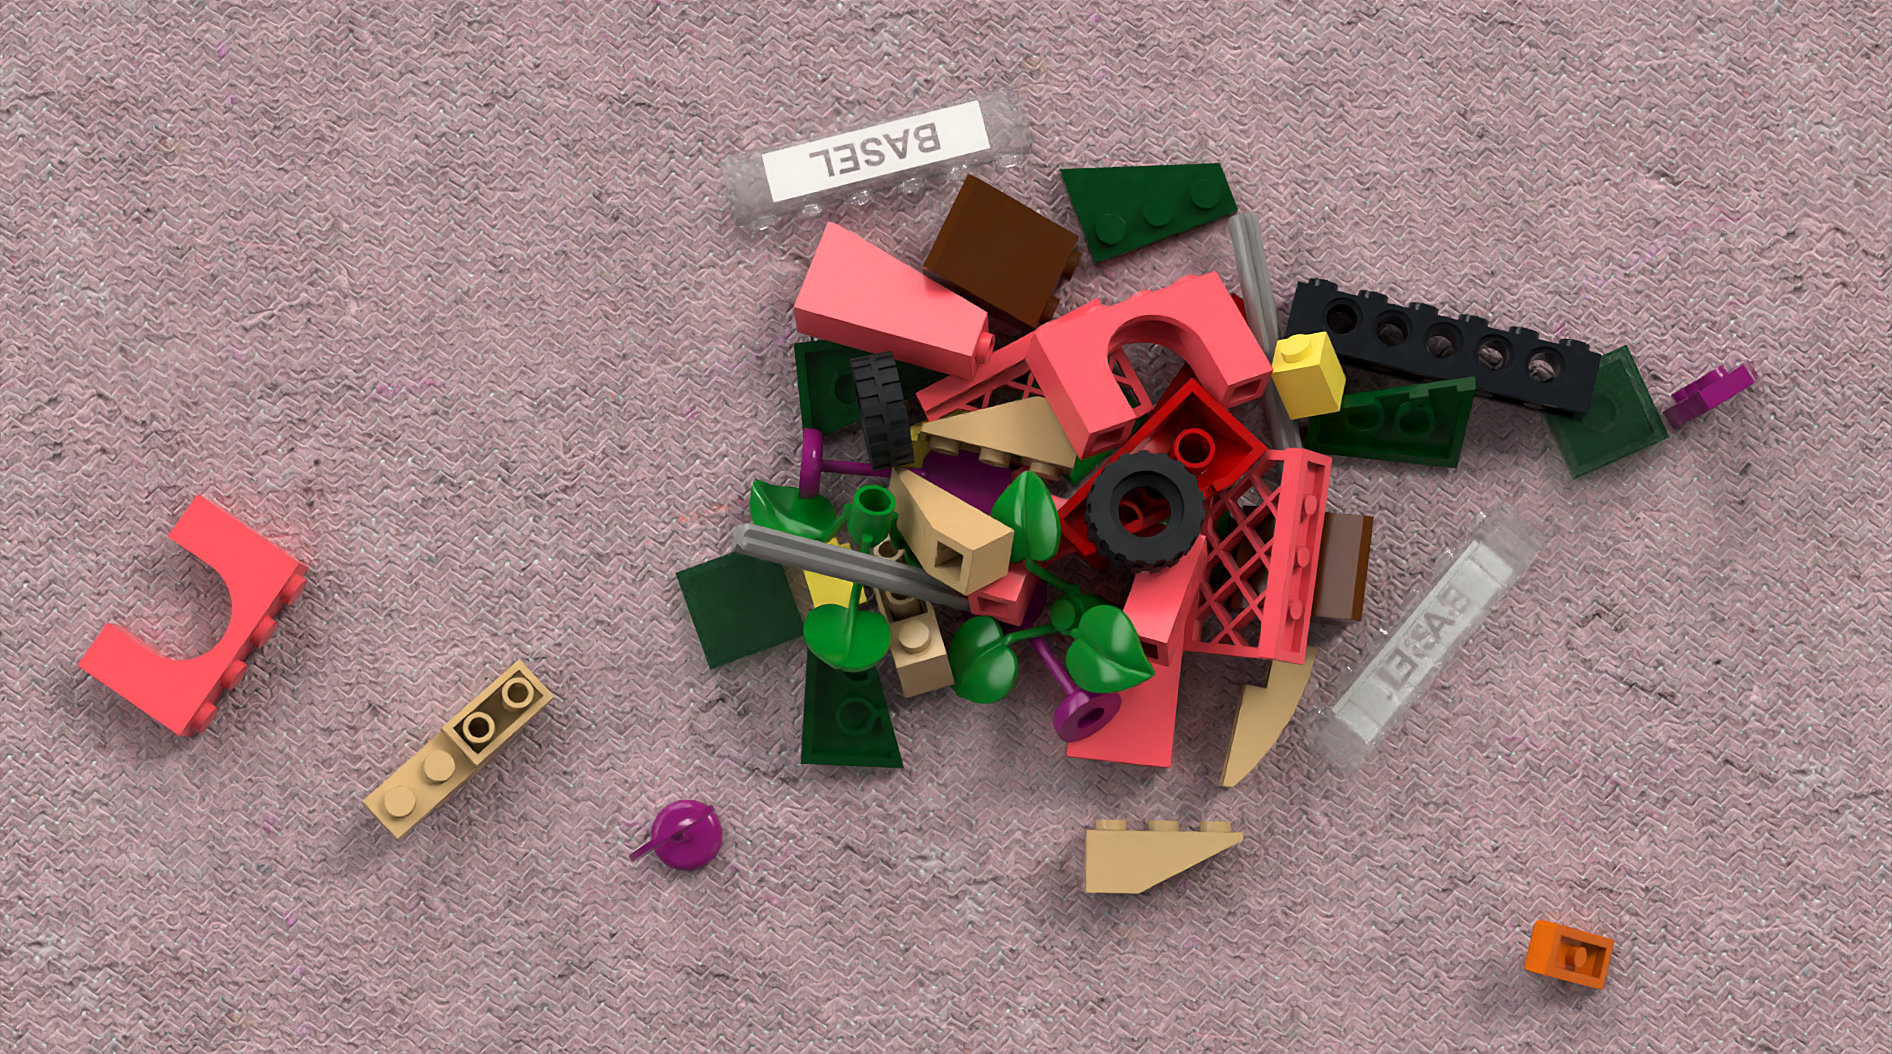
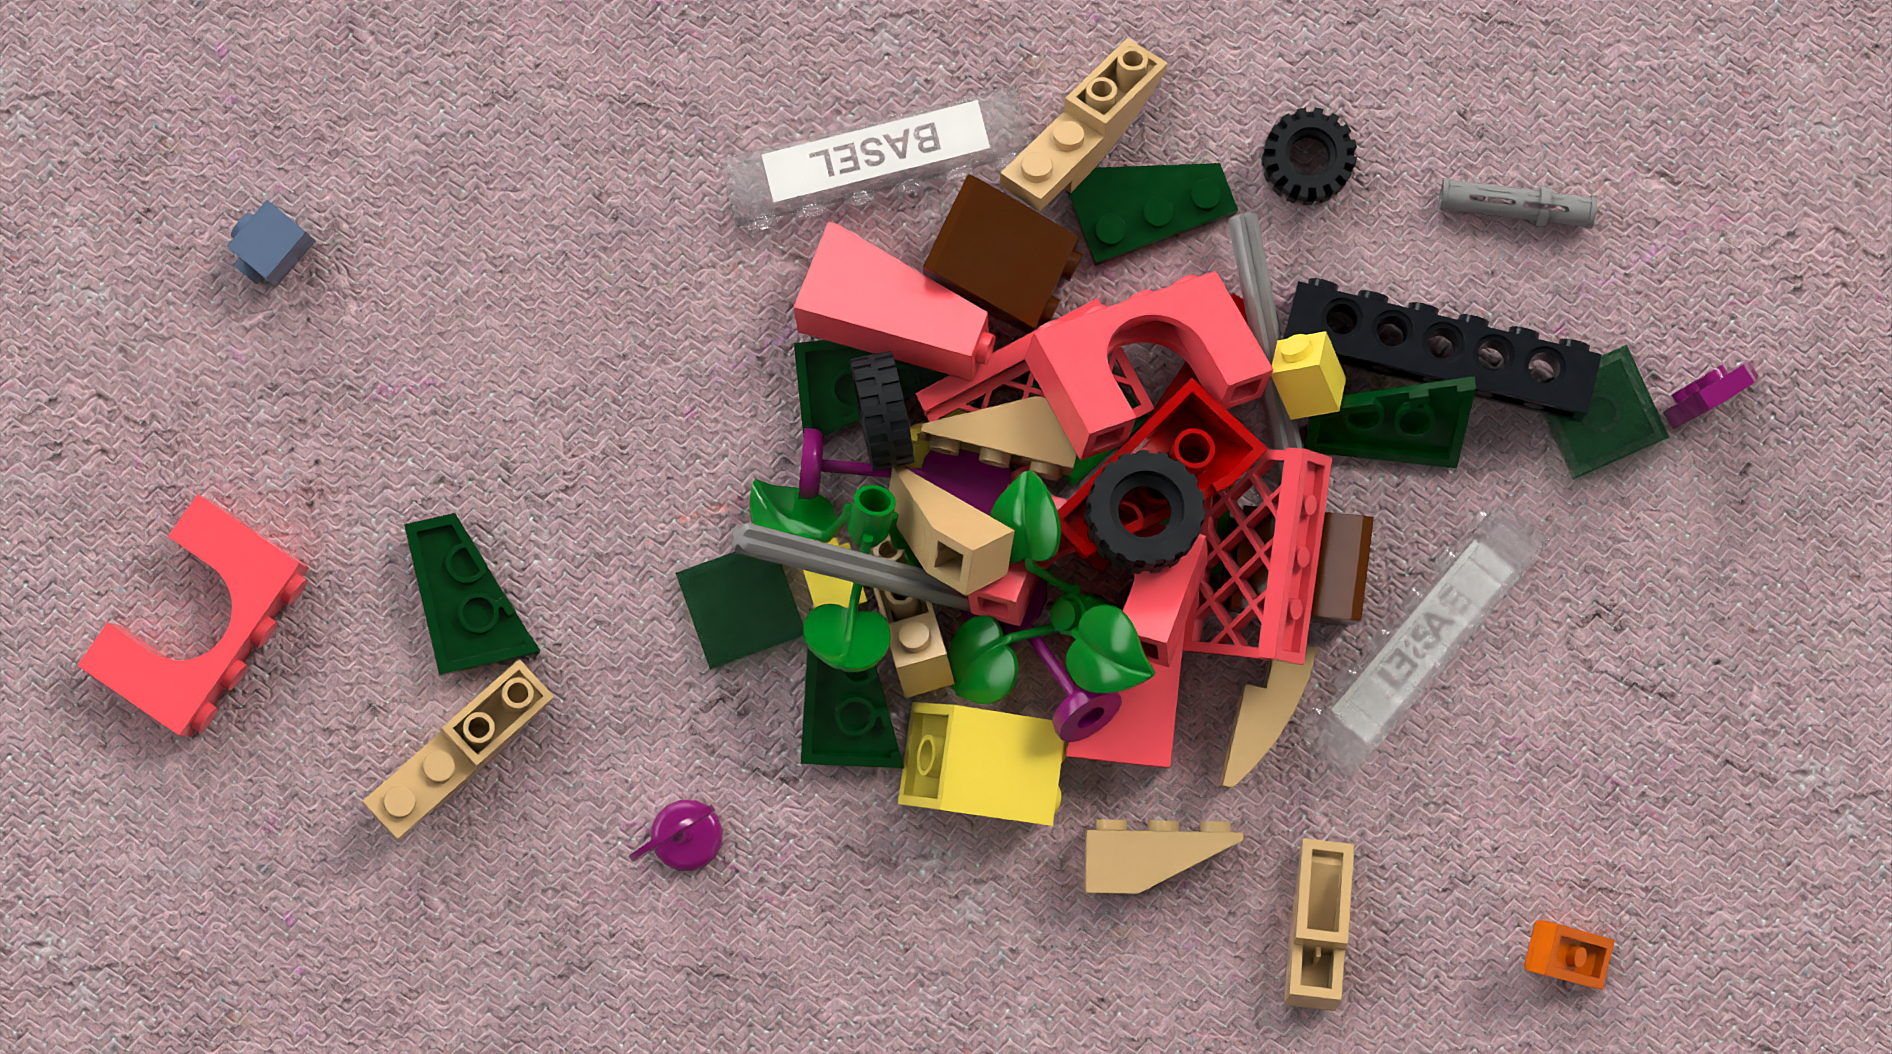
(268, 244): none -> sand blue brick
(461, 600): none -> dark green wing
(982, 763): none -> light yellow slope
(1088, 128): none -> tan slope
(1318, 127): none -> black tyre
(1319, 925): none -> tan slope
(1578, 209): none -> light grey pin

